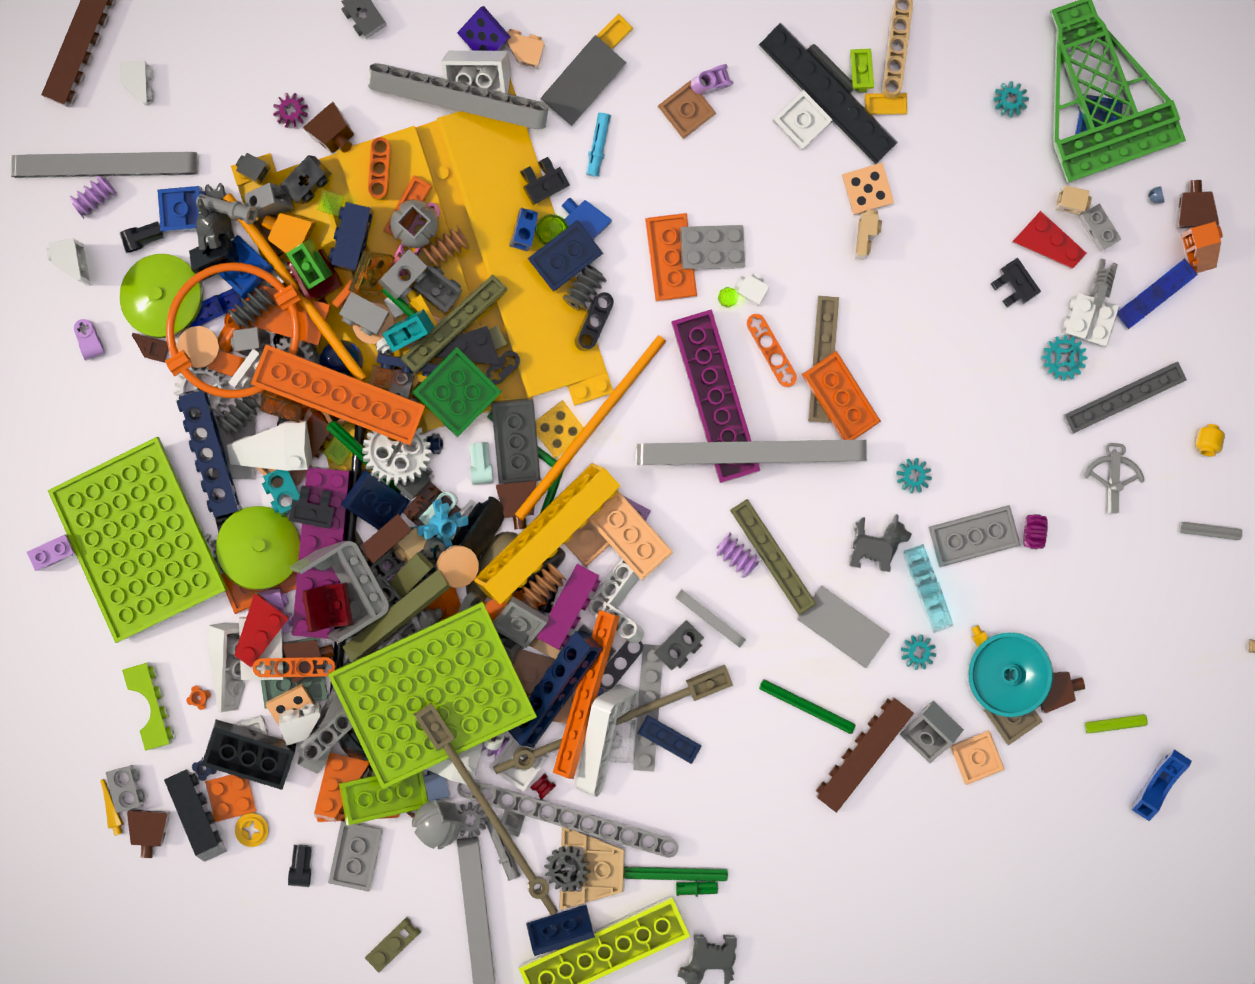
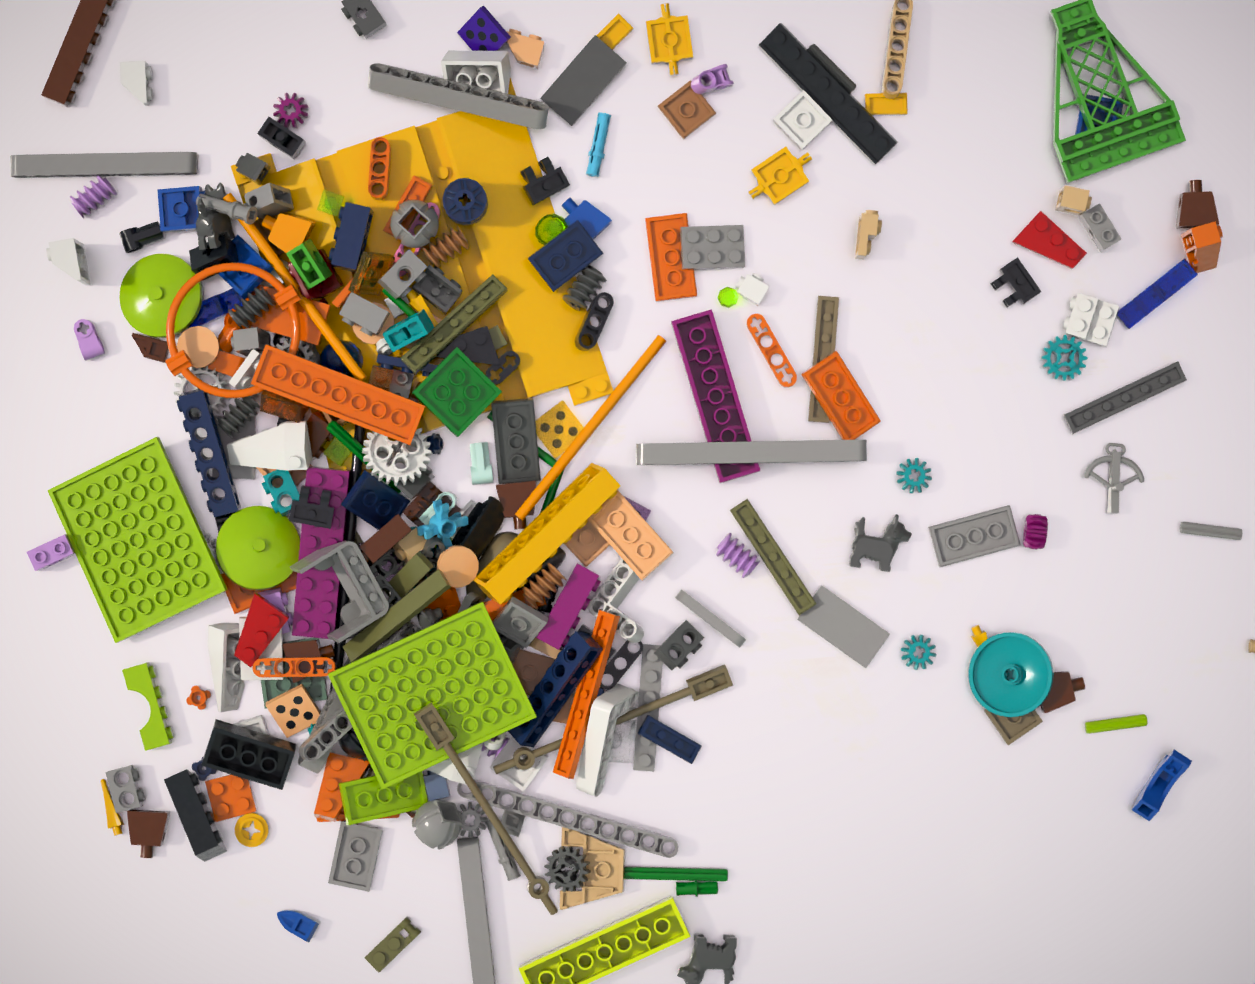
(281, 138): none -> black brick
(296, 185): black brick -> none
(298, 924): none -> blue plate
(299, 723): white slope -> none
(300, 869): black piece -> none
(327, 606): dark red bracket -> none
(330, 129): reddish brown torso -> none
(474, 210): none -> dark blue wheel
(524, 229): blue leg -> none
(543, 786): dark red wheel -> none
(560, 930): dark blue tile -> none
(669, 39): none -> yellow plate
(780, 175): none -> yellow plate
(807, 706): green axle -> none
(861, 69): lime plate -> none
(864, 754): reddish brown brick -> none
(867, 188): light nougat tile -> none
(928, 588): clear light blue brick -> none
(932, 732): light grey slope -> none
(977, 757): light nougat tile -> none
(1009, 106): teal gear -> none
(1103, 282): light grey hinge -> none
(1156, 195): sand blue hinge -> none
(1210, 440): yellow head -> none

